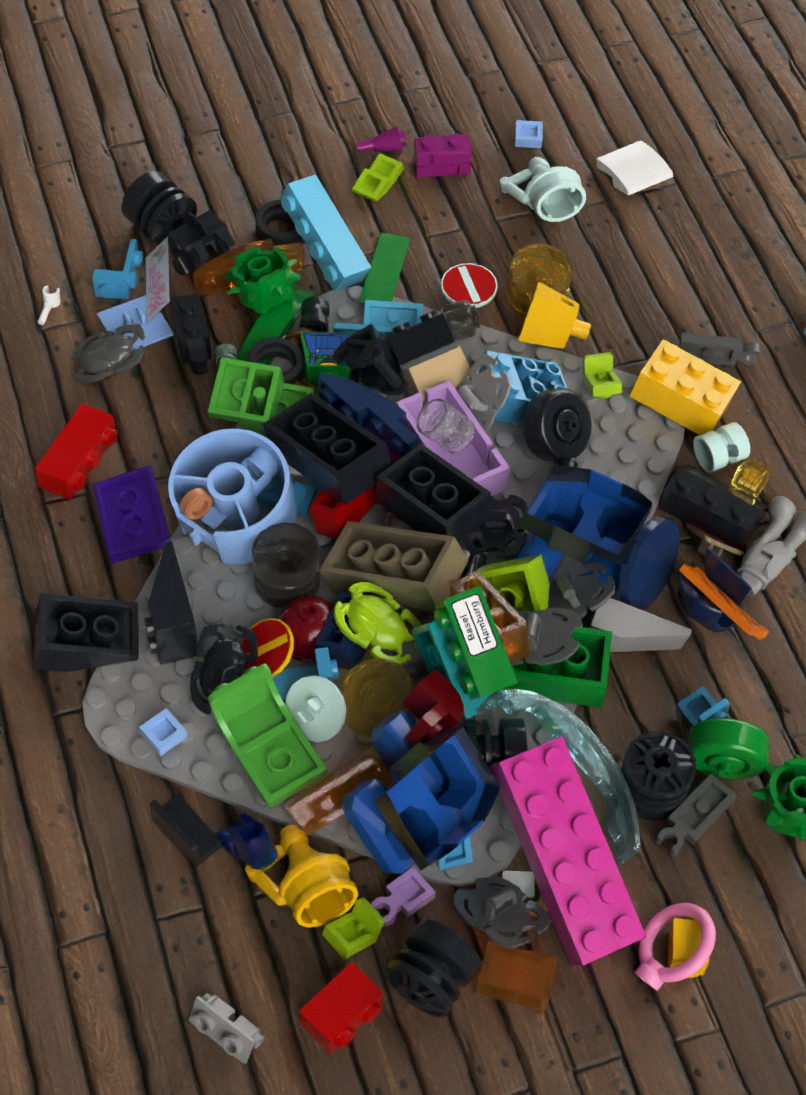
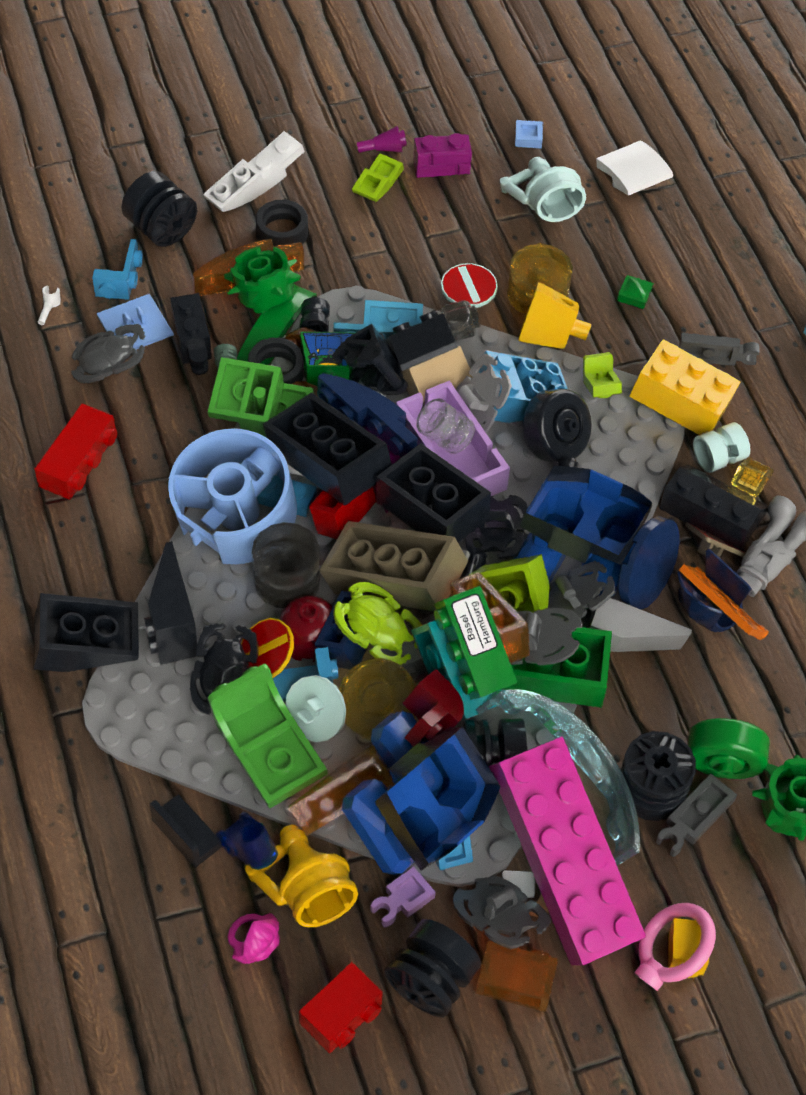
(131, 514): dark purple tile -> none
(157, 279): white sticker -> none
(163, 732): light blue plate -> none
(189, 241): black piece -> none
(196, 503): nougat tile -> none
(212, 1018): light grey hinge -> none
(253, 178): none -> white slope
(260, 939): none -> dark pink piece
(324, 233): medium azure brick -> none
(355, 930): lime bracket -> none
(386, 268): green sticker -> none
(635, 292): none -> green tile
(701, 706): dark azure bracket -> none

